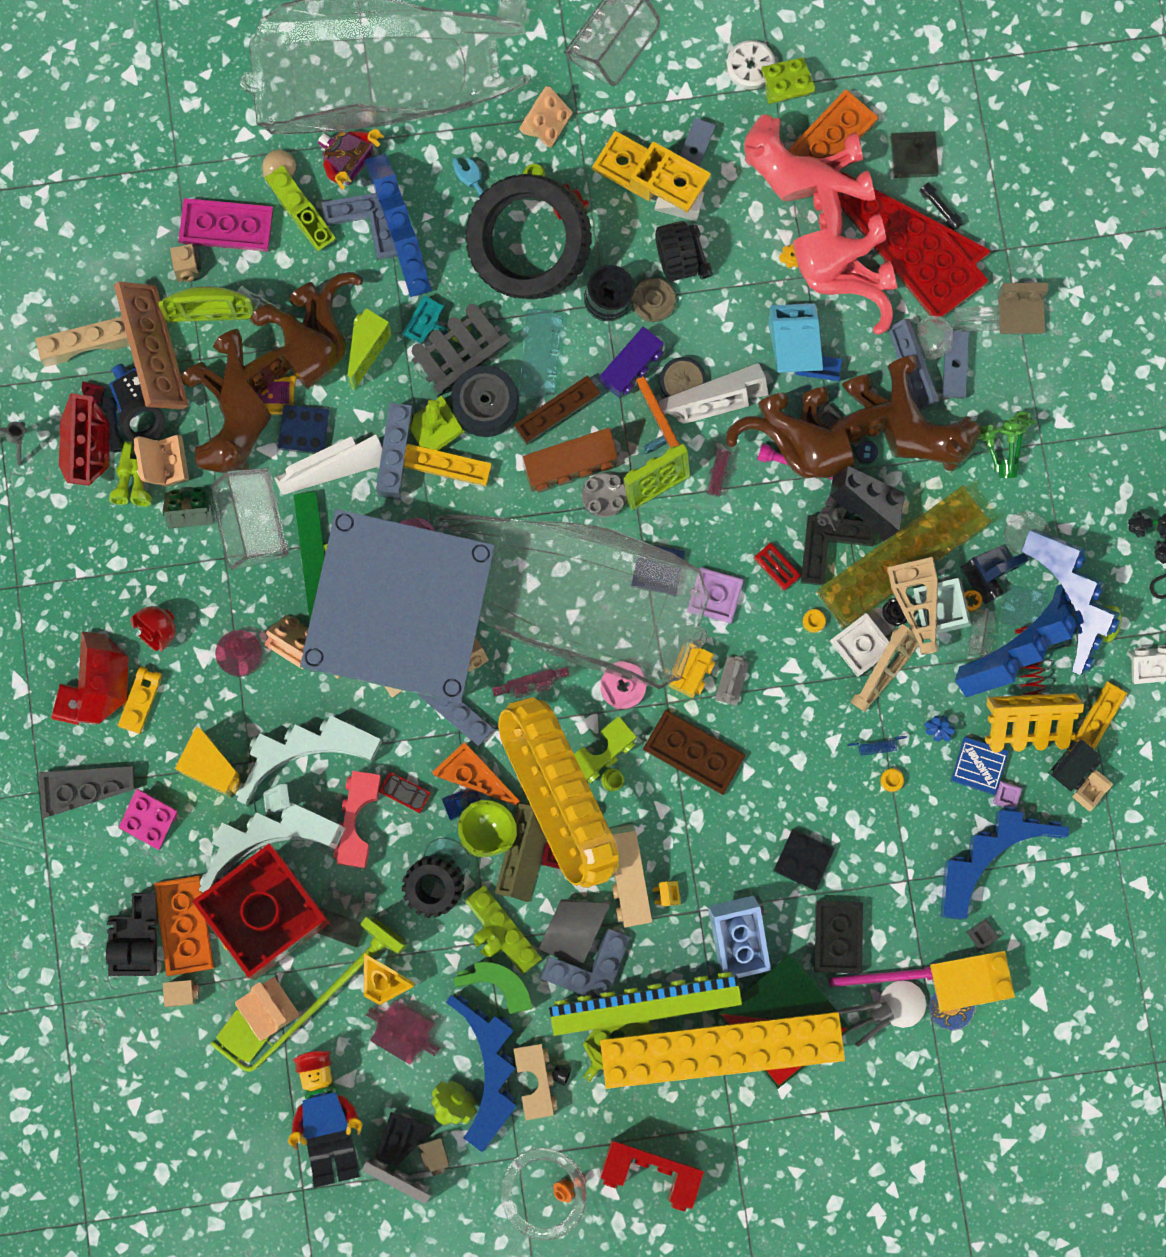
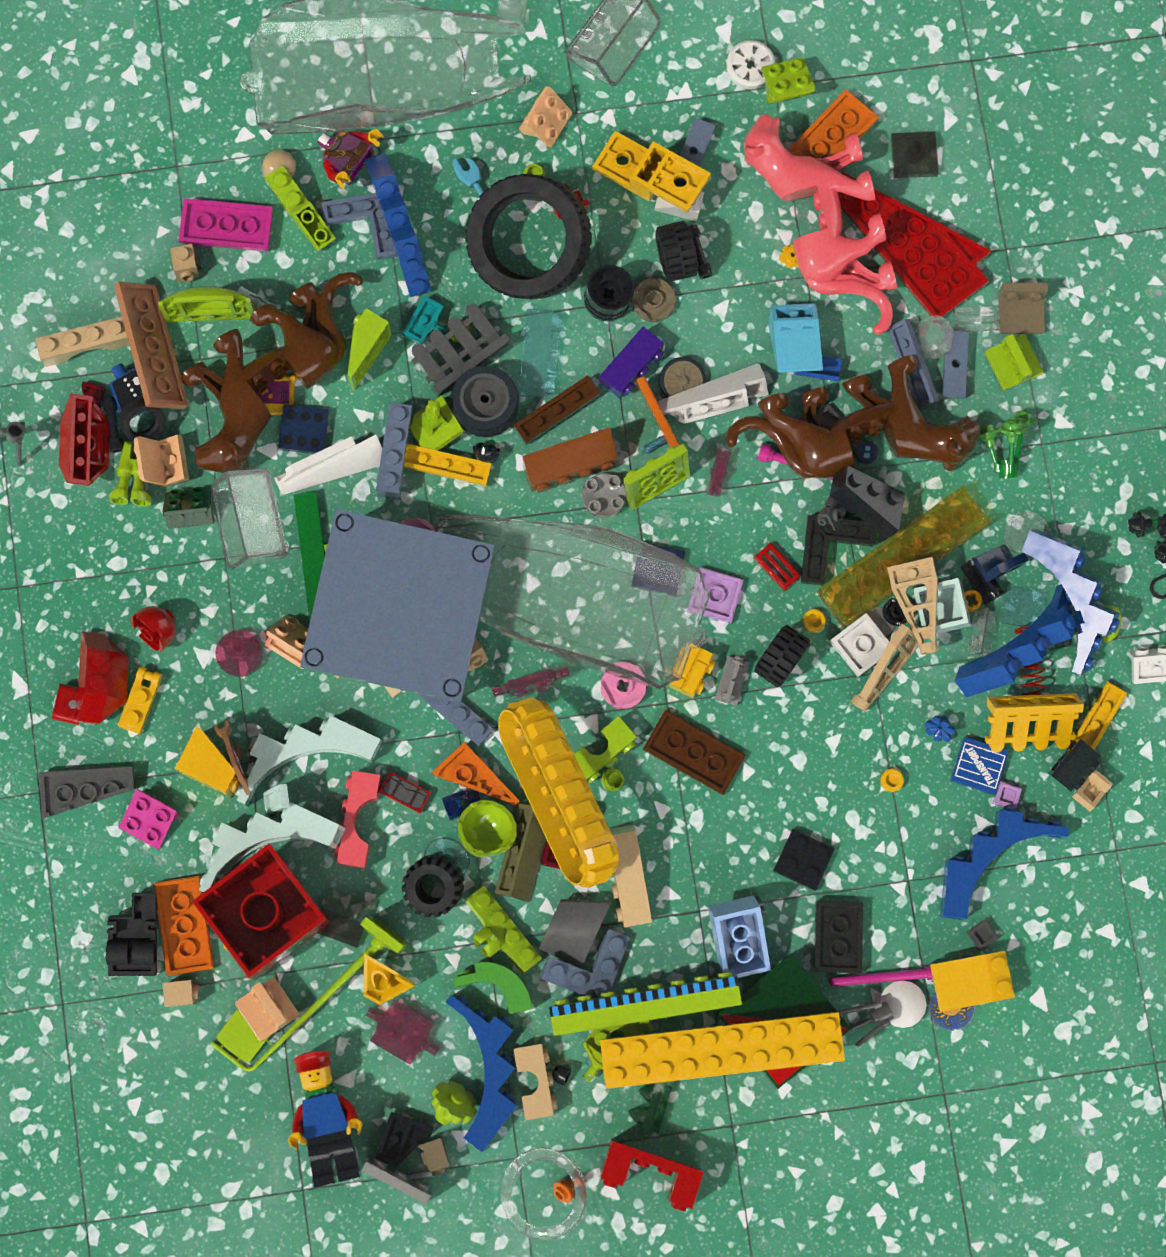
(234, 755): none -> medium nougat flag
(486, 453): none -> black plate
(652, 1116): none -> clear green tile
(669, 894): yellow tile -> none
(782, 655): none -> black tyre
(874, 747): blue piece -> none
(929, 192): black bar -> none
(1013, 361): none -> lime bracket

